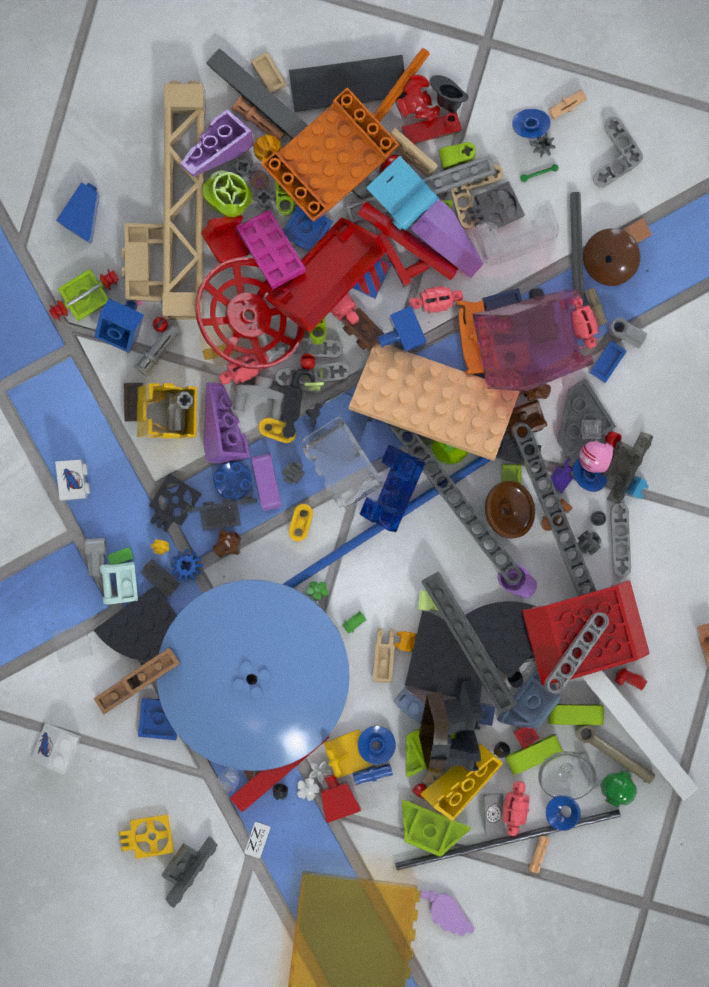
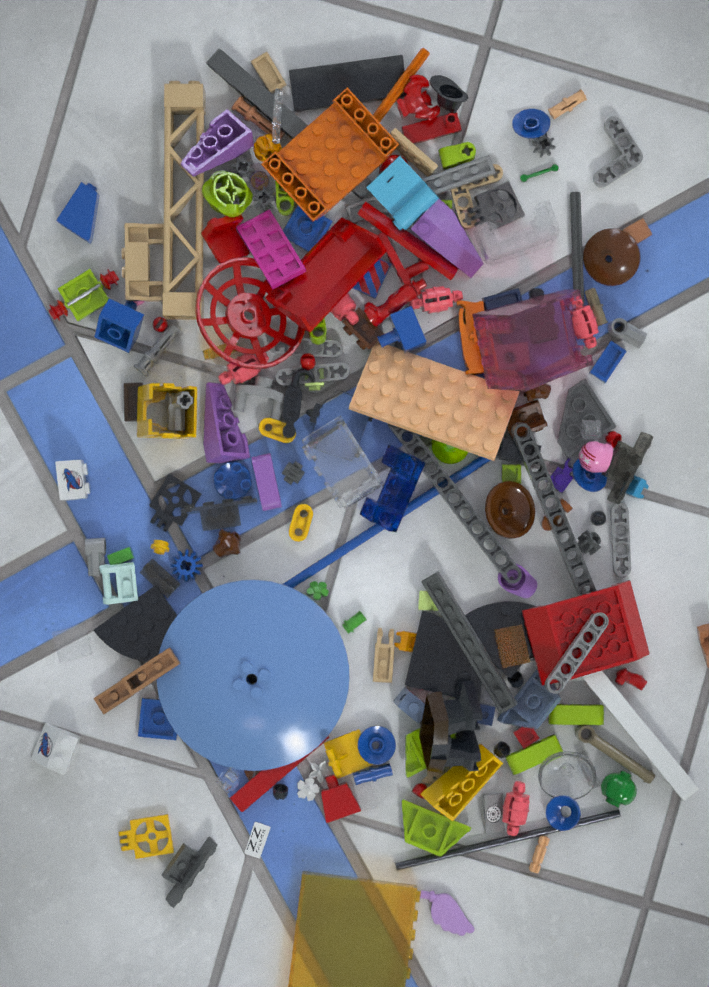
(277, 116): none -> clear tile
(394, 302): none -> red piece
(512, 646): none -> clear orange plate

